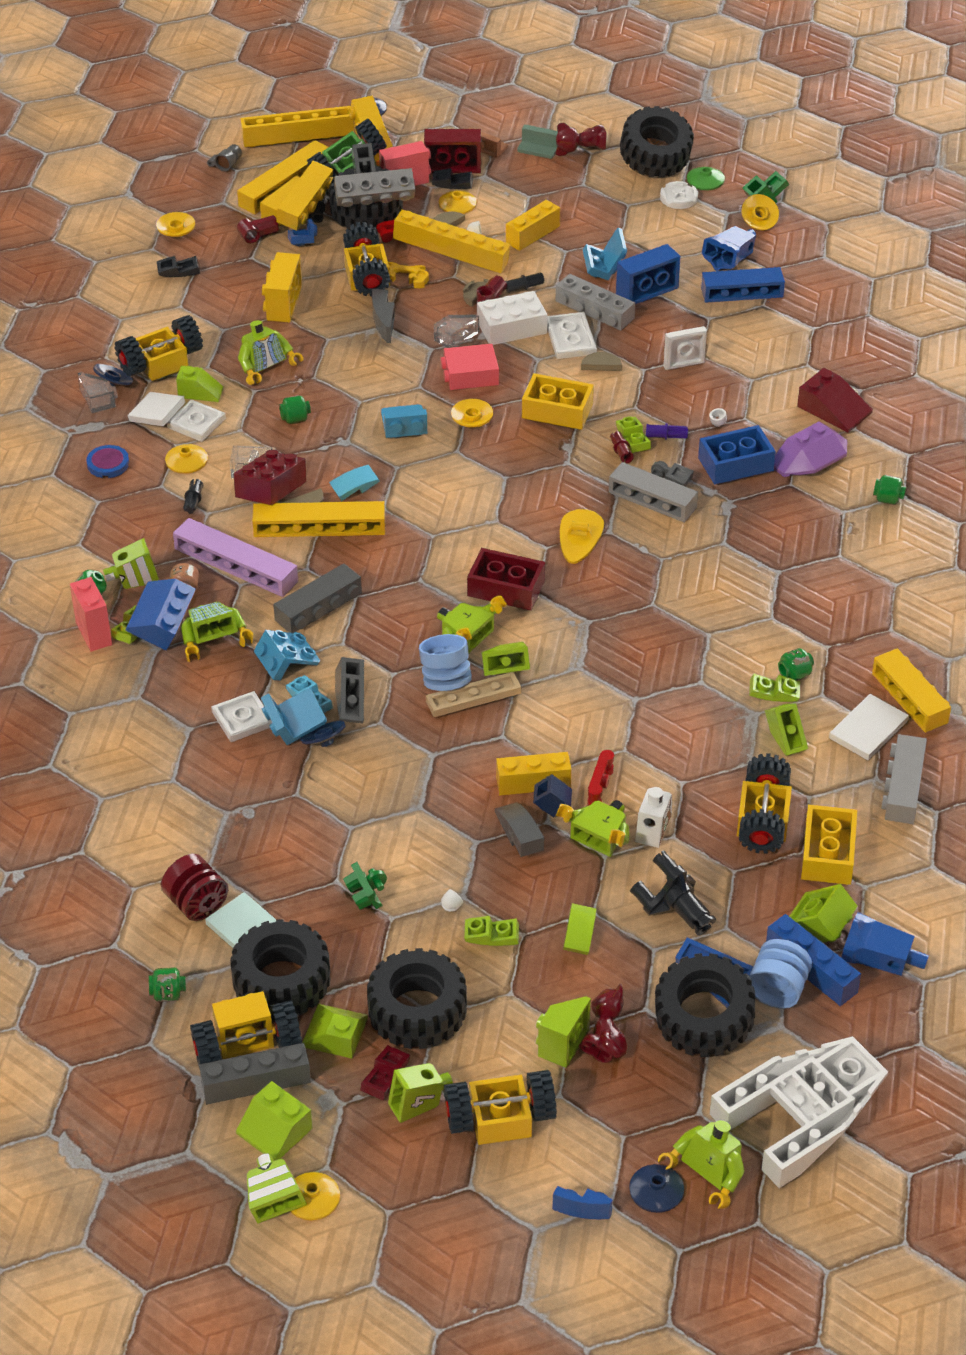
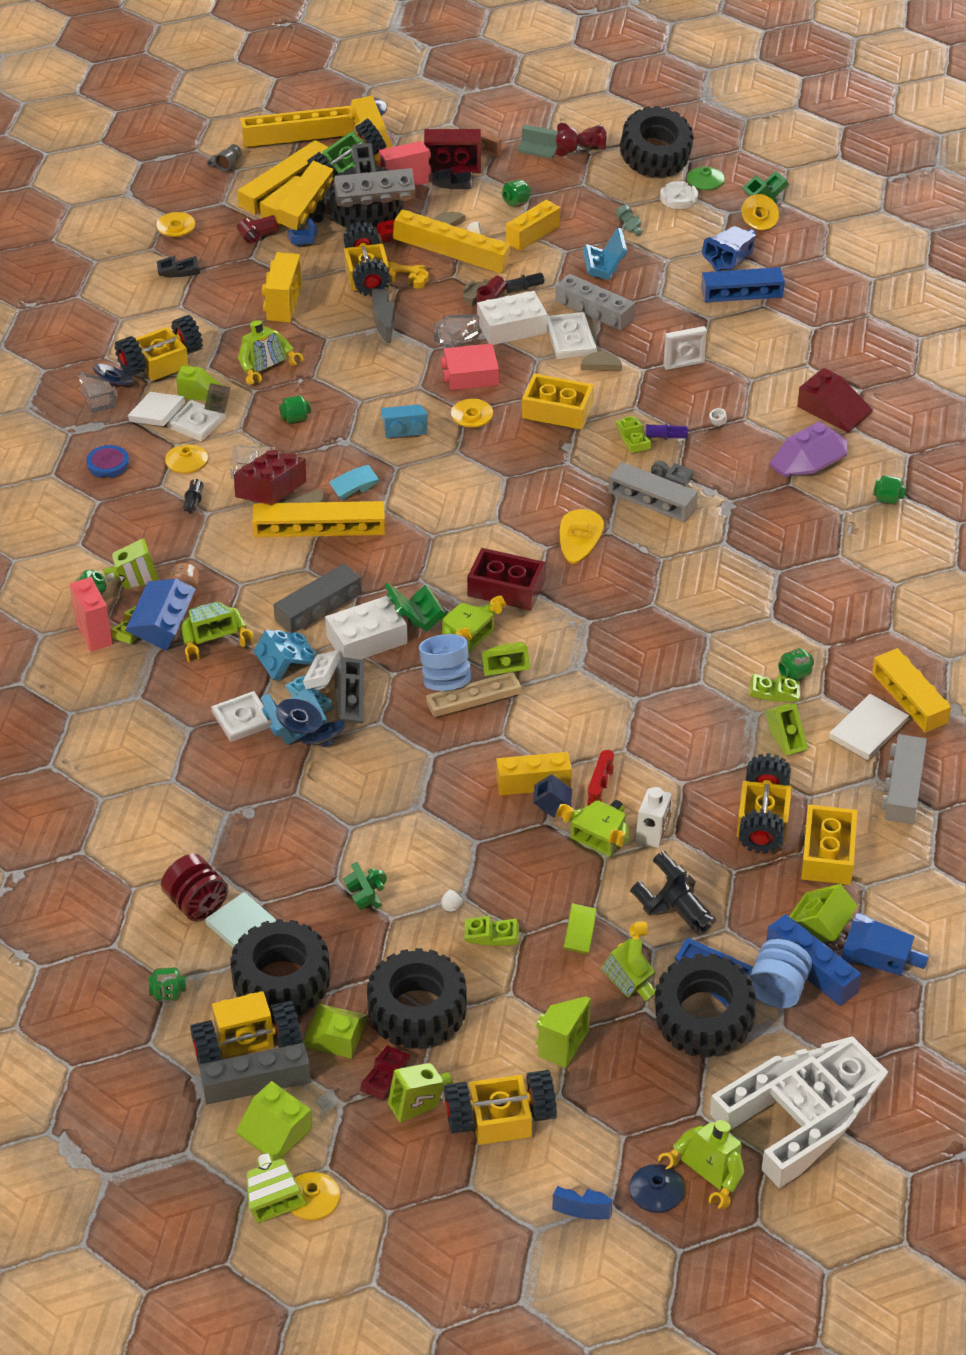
(217, 398): none -> clear smoke brick
(235, 557): lavender brick -> none
(299, 716): none -> dark blue dish
(321, 670): none -> white plate
(366, 629): none -> white brick
(421, 609): none -> green bracket
(457, 201): yellow dish -> none
(516, 192): none -> green head
(520, 829): dark grey slope -> none
(606, 1039): dark red animal -> none
(621, 447): dark red axle -> none
(629, 967): none -> lime torso
(632, 224): none -> sand green piece
(648, 274): blue brick -> none
(736, 454): blue brick -> none

